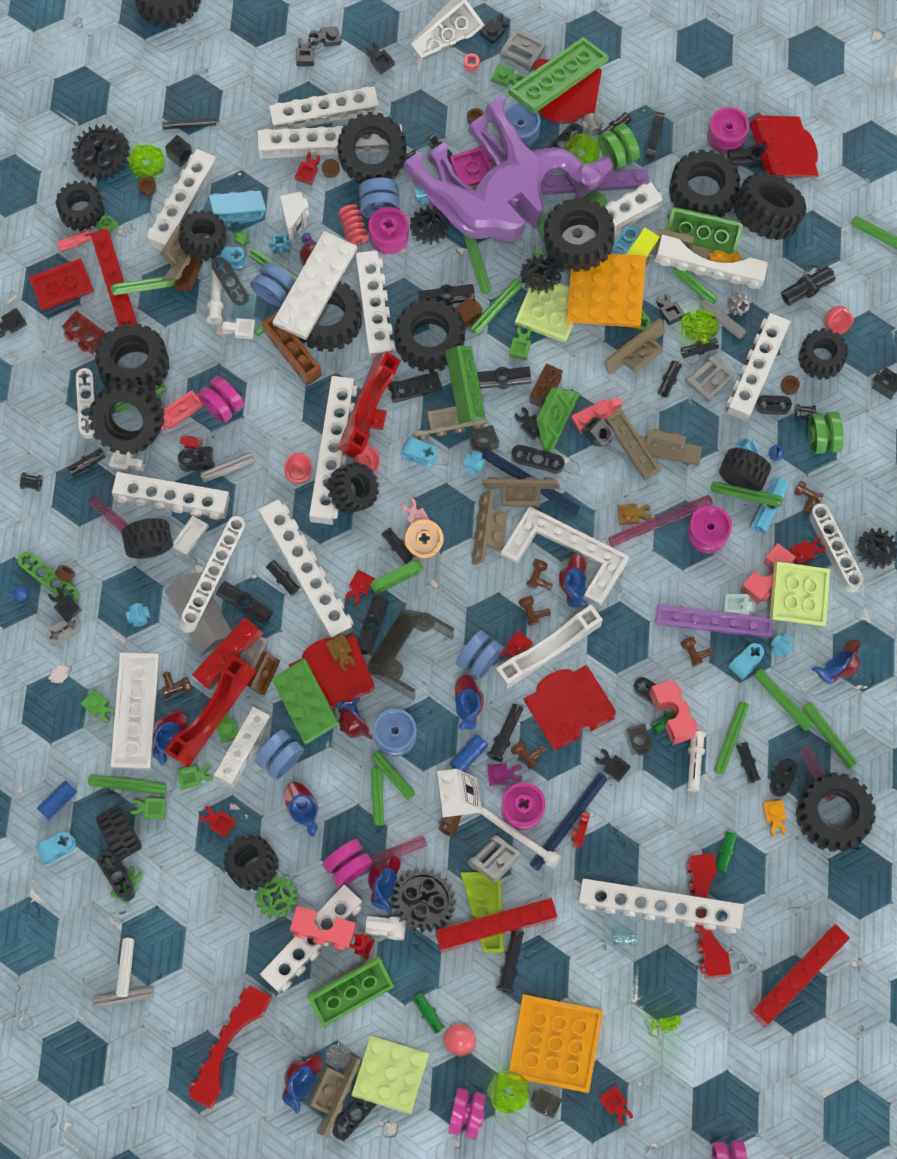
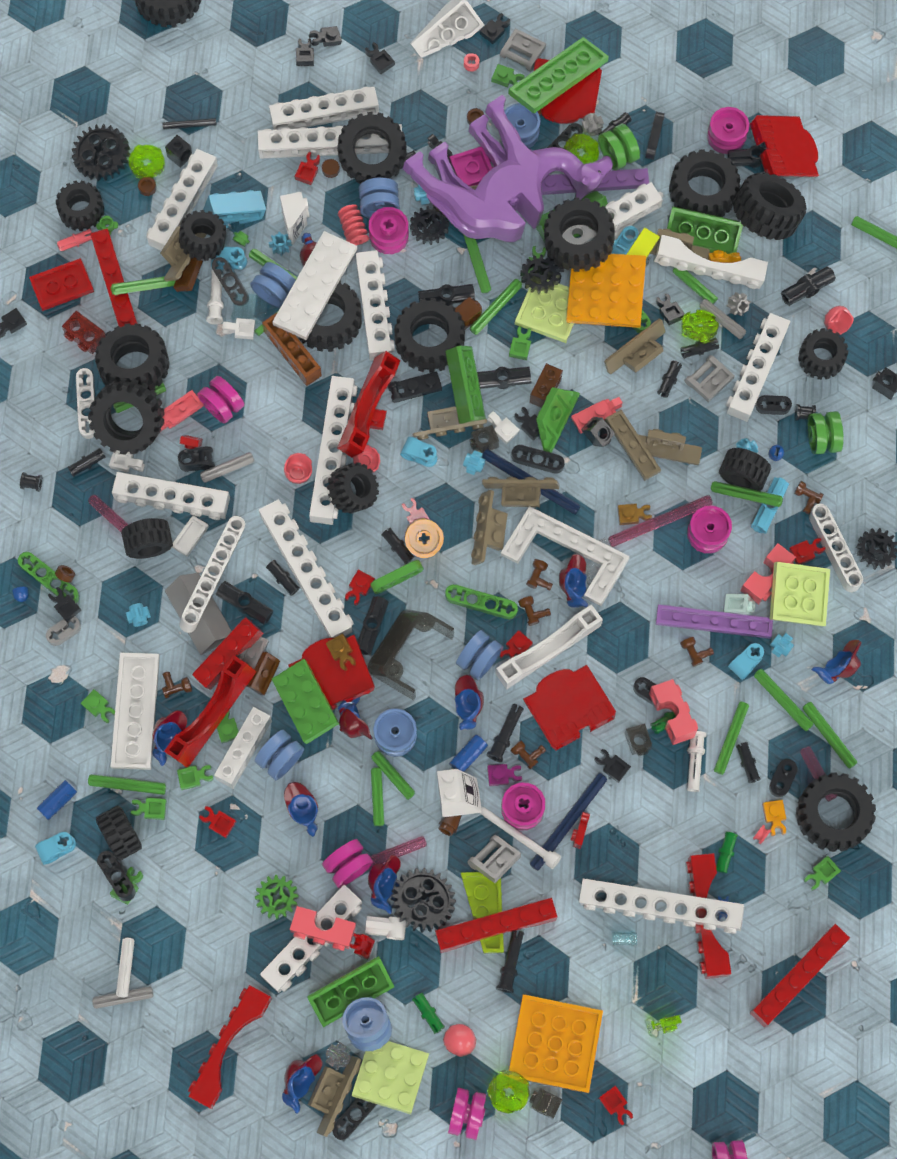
(260, 871): black tyre -> none
(367, 1024): none -> medium blue wheel
(482, 599): none -> bright green beam
(504, 429): none -> white plate
(761, 834): none -> coral bush
(789, 385): reddish brown tile -> none
(823, 872): none -> bright green plate

